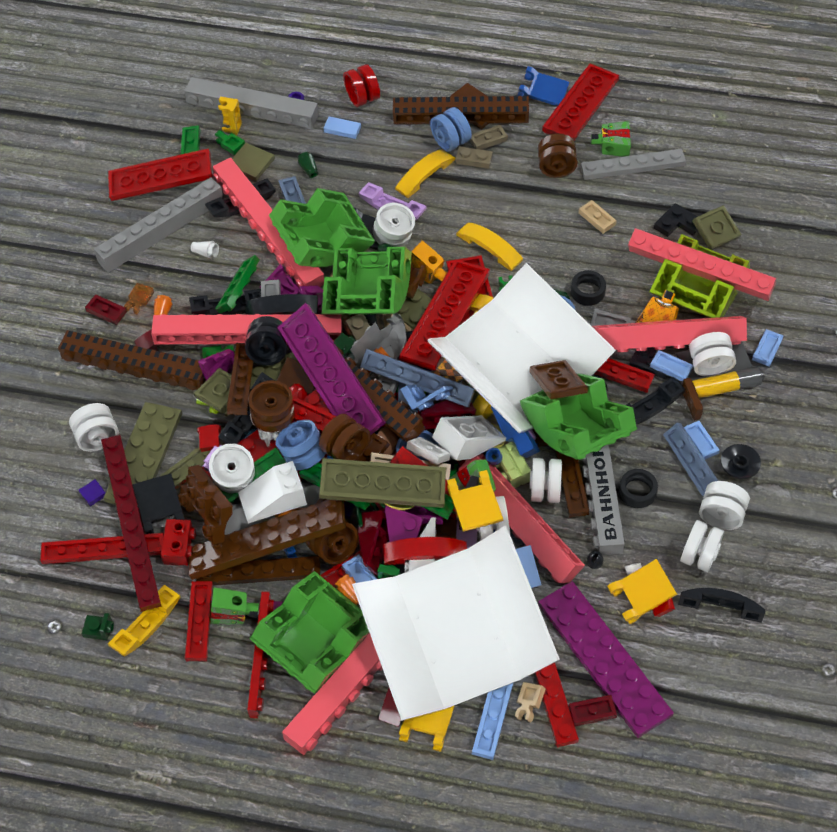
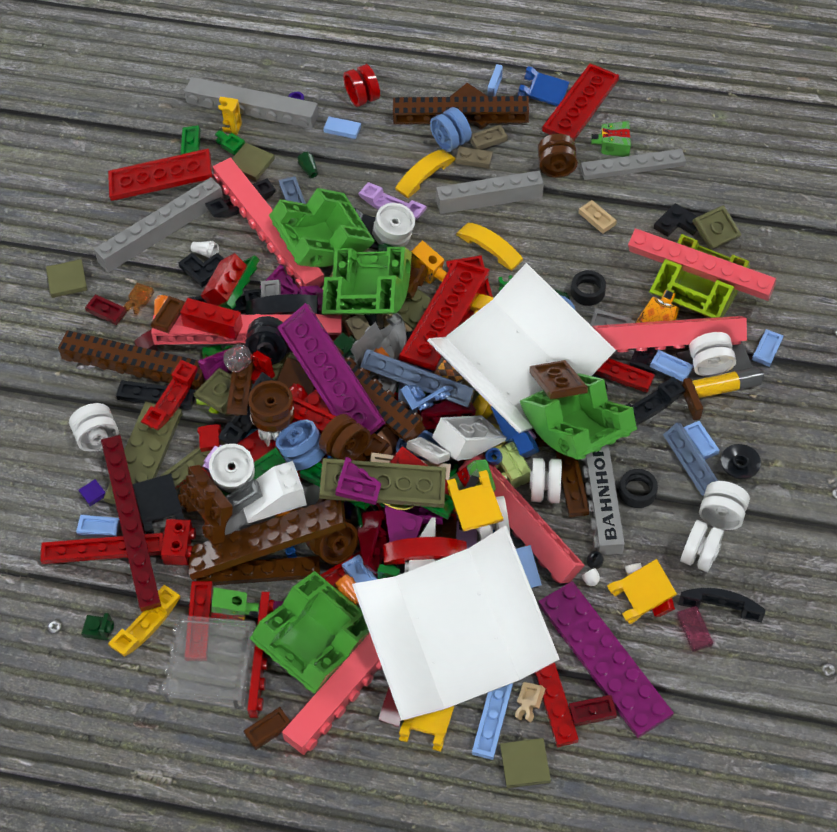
(66, 278): none -> olive tile
(98, 526): none -> light blue tile
(150, 393): none -> black plate
(167, 314): none -> reddish brown tile
(172, 397): none -> red slope
(199, 270): none -> black plate
(210, 660): none -> clear panel
(211, 318): none -> red brick
(223, 280): none -> red brick
(237, 358): none -> clear head
(244, 495): none -> dark grey tile
(262, 364): none -> red tile
(267, 728): none -> reddish brown tile
(357, 484): none -> magenta wing
(489, 192): none -> light grey brick
(495, 80): none -> light blue tile
(525, 763): none -> olive tile
(591, 577): none -> white hinge
(694, 628): none -> clear pink tile

